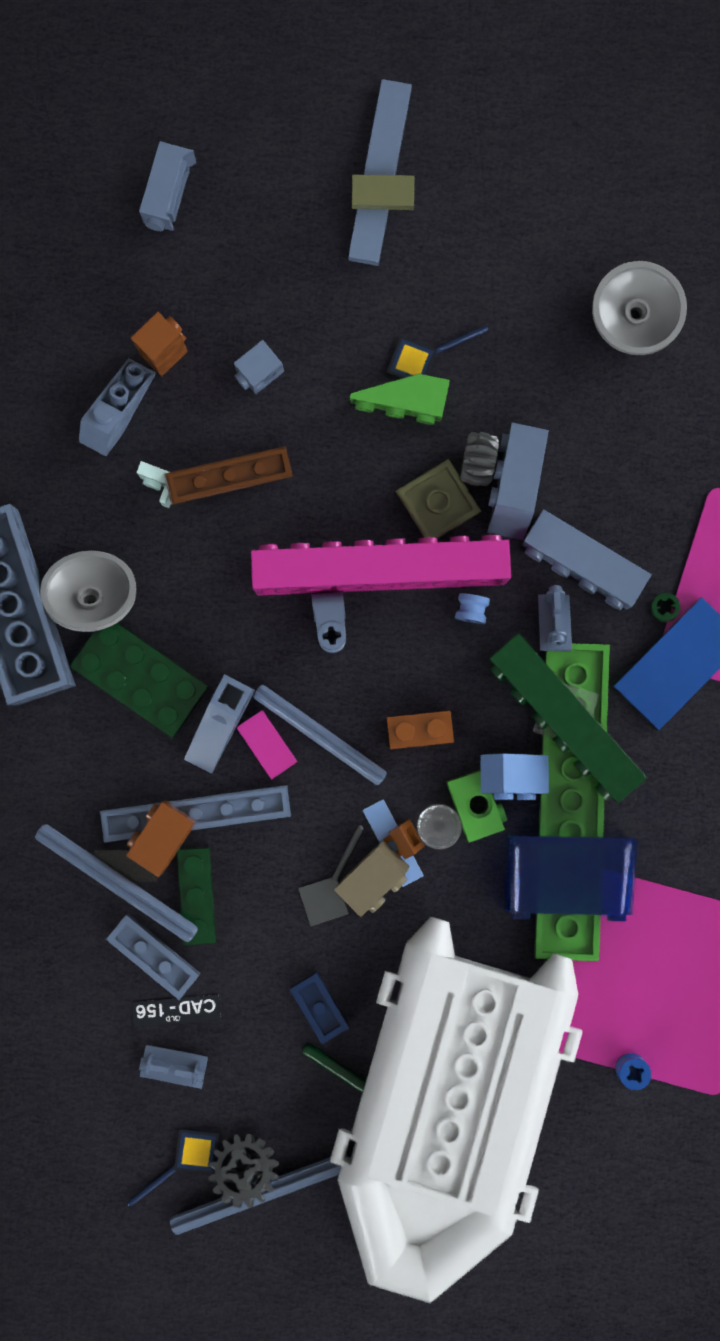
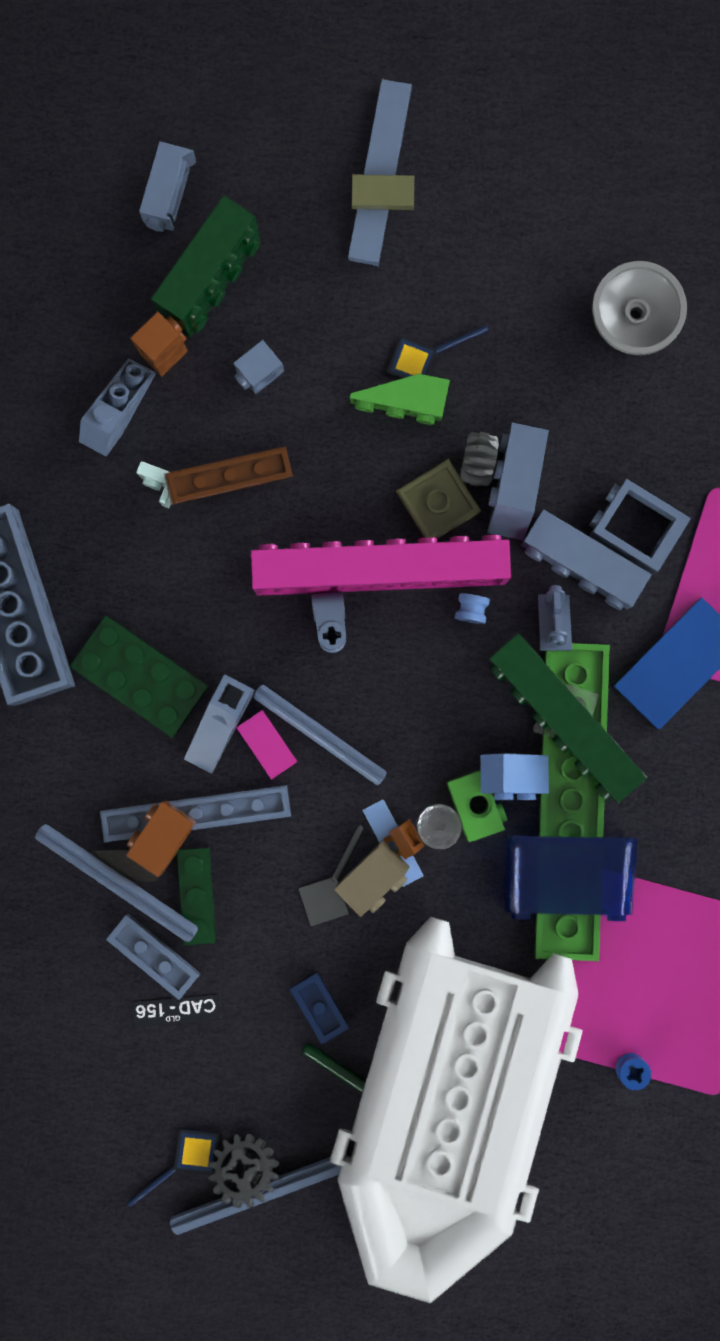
(85, 579): light grey dish -> none
(173, 1066): sand blue hinge -> none
(208, 266): none -> dark green brick
(420, 730): dark orange brick -> none
(665, 544): none -> sand blue window
(667, 617): dark green bush -> none

